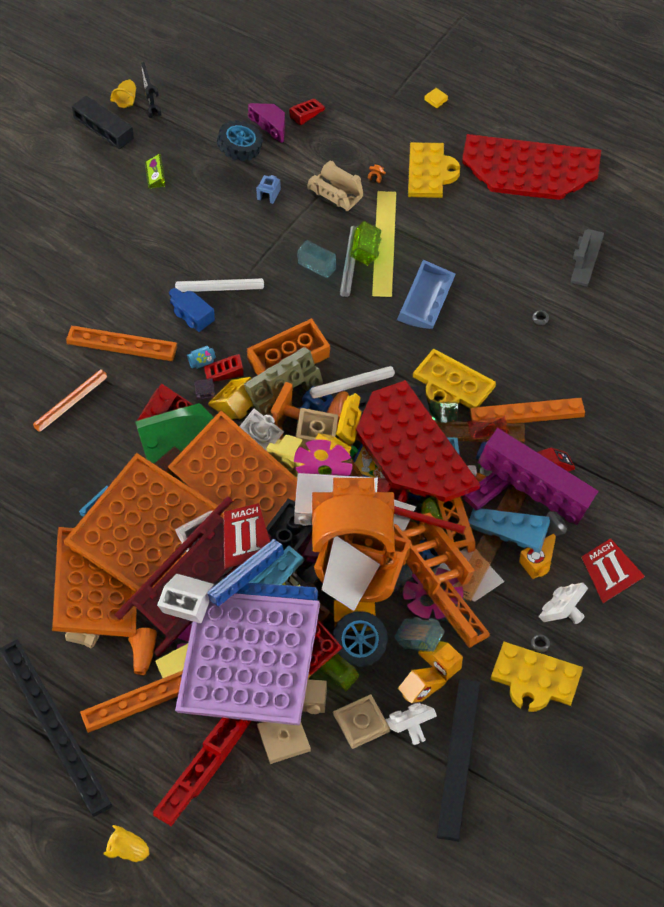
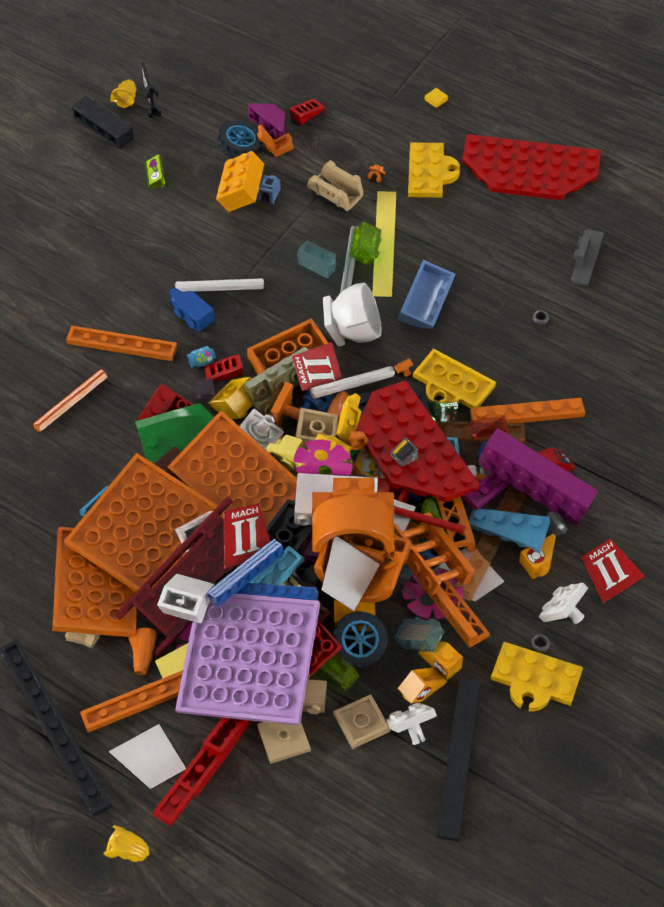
(150, 757): none -> white sticker
(240, 181): none -> light orange brick
(278, 146): none -> orange bracket
(317, 366): none -> red sticker
(352, 315): none -> white plate
(357, 440): none -> orange tile
(404, 367): none -> orange tile
(404, 452): none -> slope

